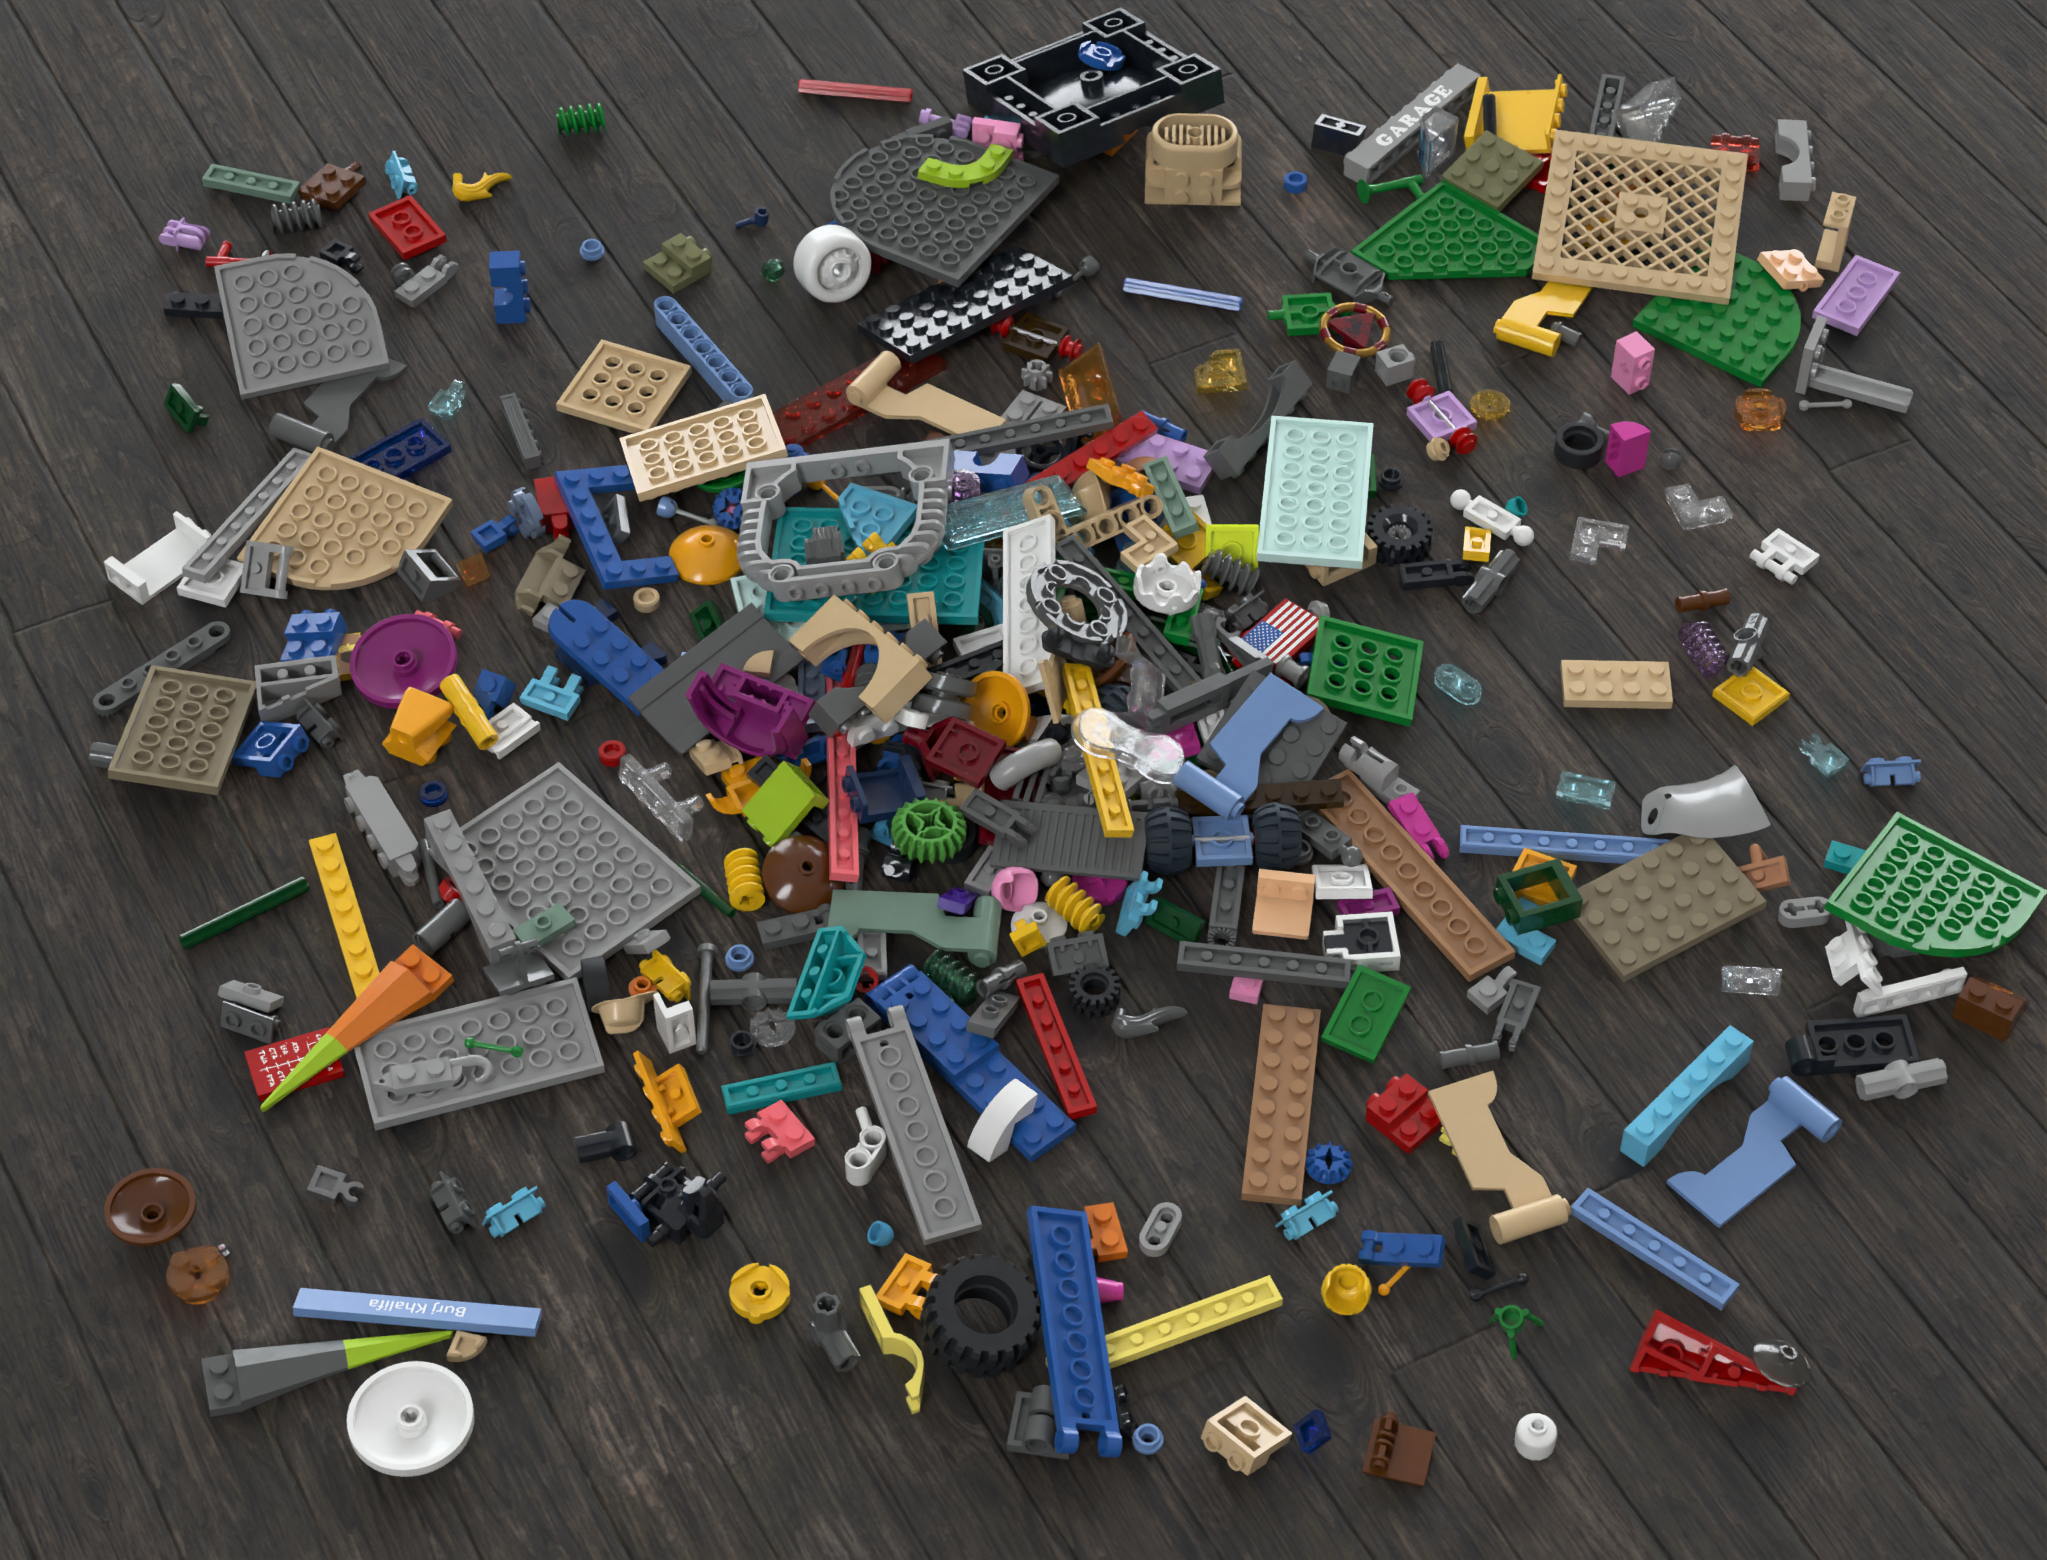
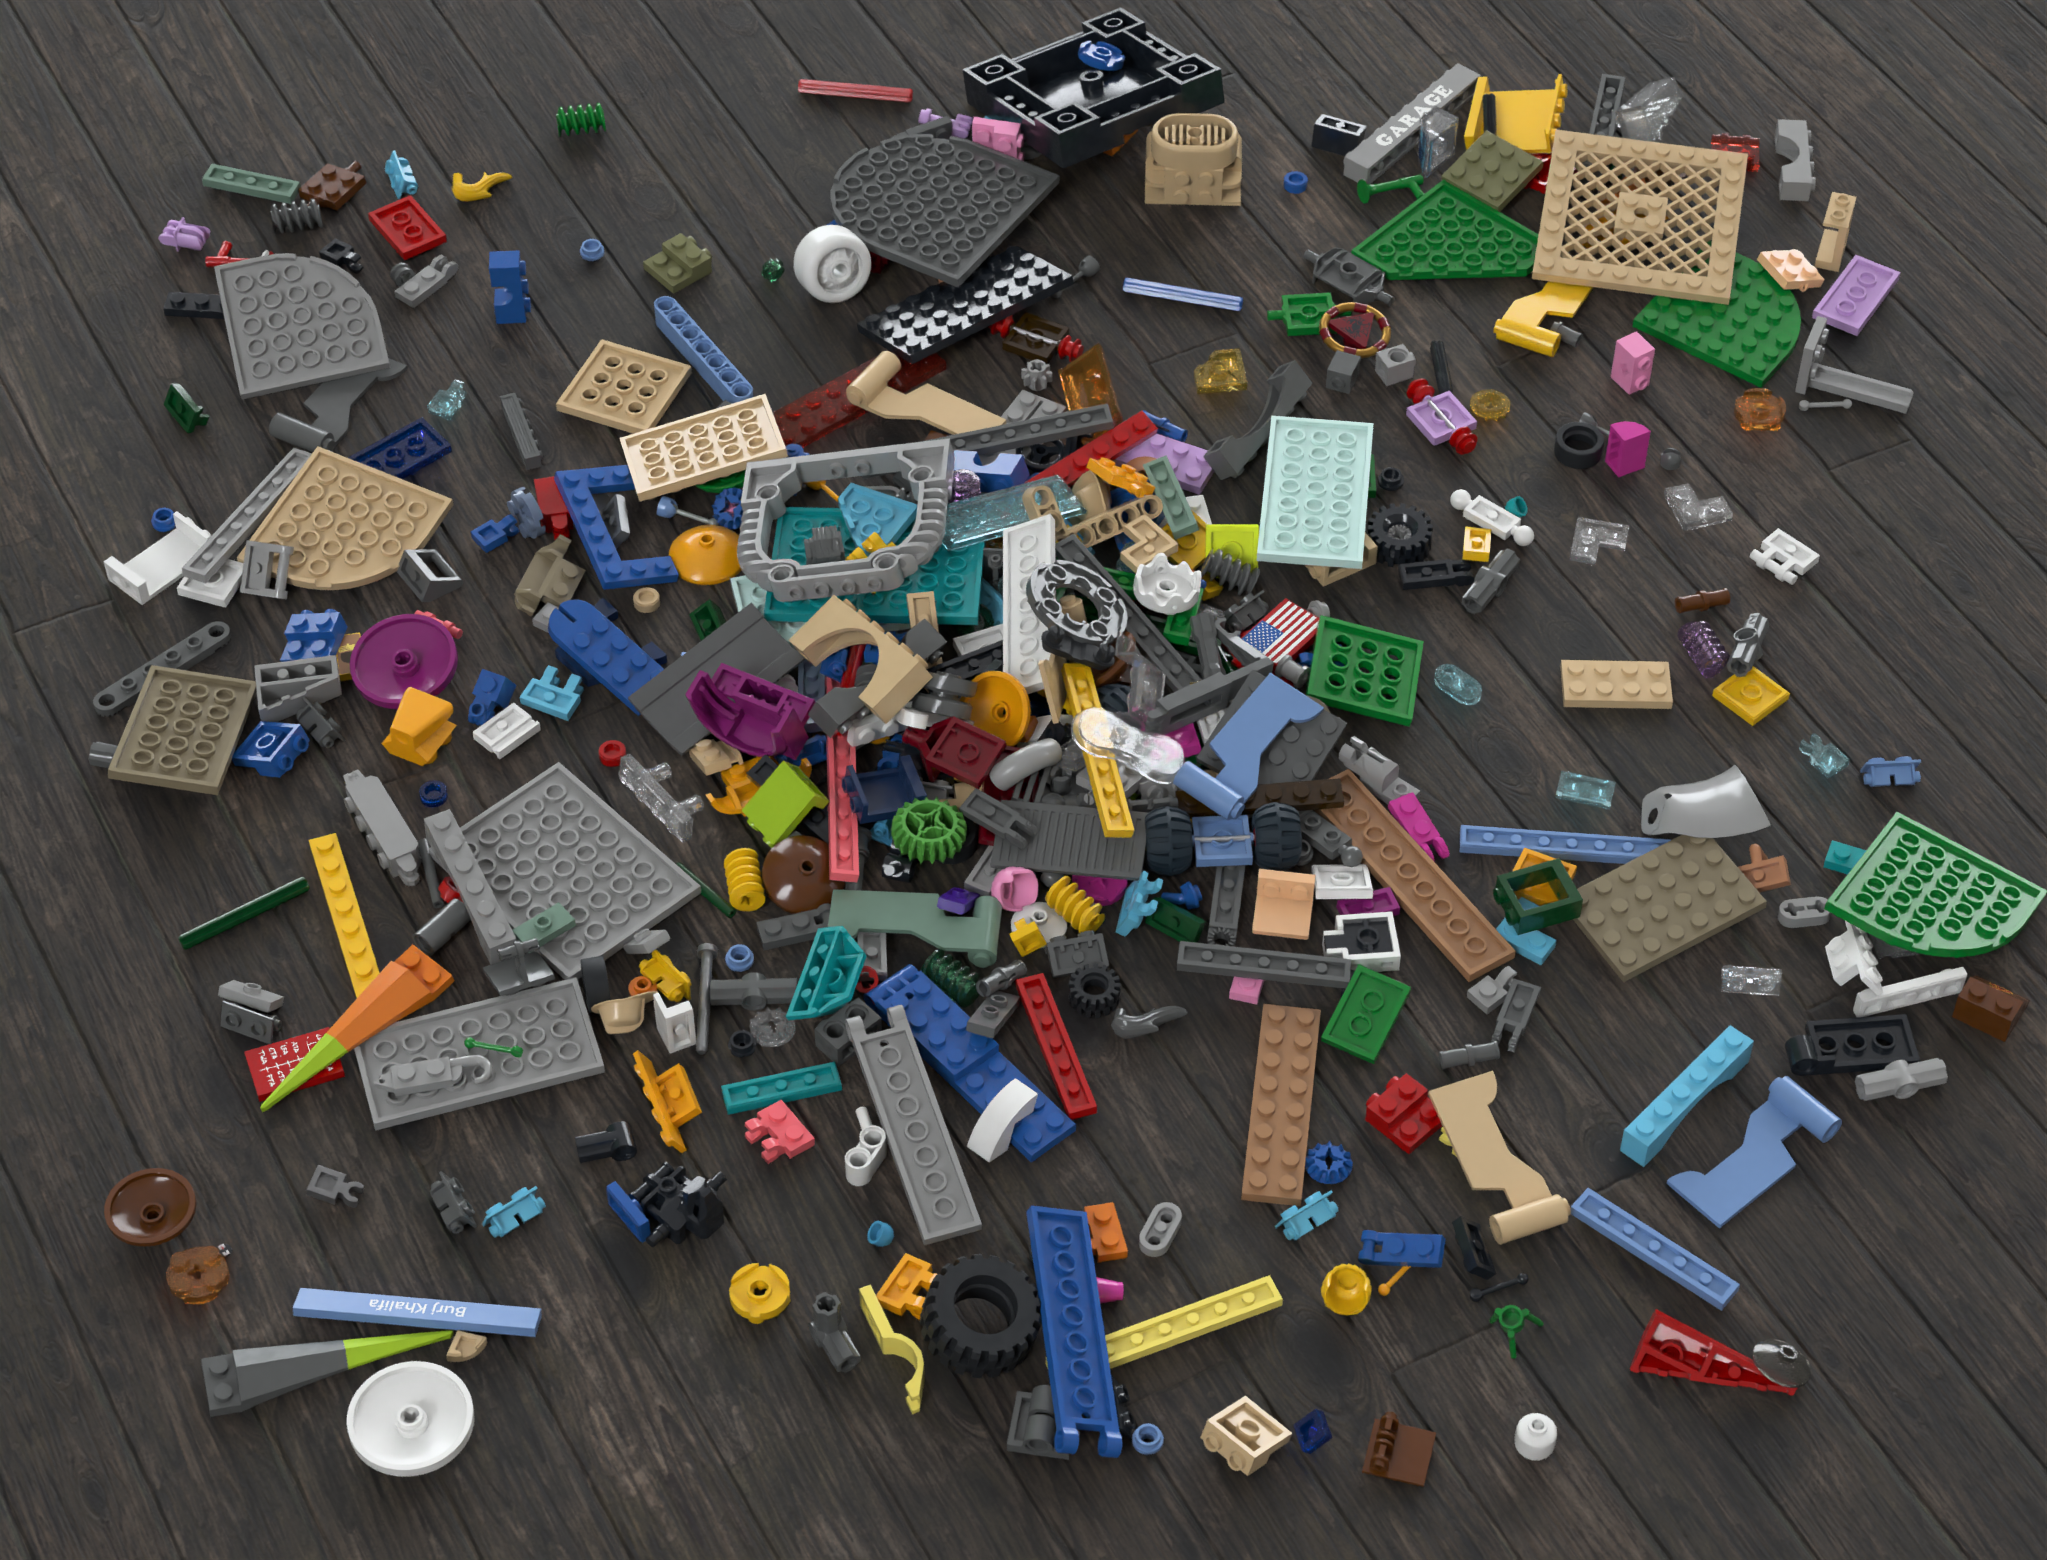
(163, 520): none -> blue plate
(469, 712): yellow axle -> none
(472, 569): clear orange plate -> none
(759, 219): dark blue hand -> none
(760, 664): tan tile -> none
(960, 176): lime plate -> none
(1189, 896): none -> blue plate
(1438, 449): tan plate -> none

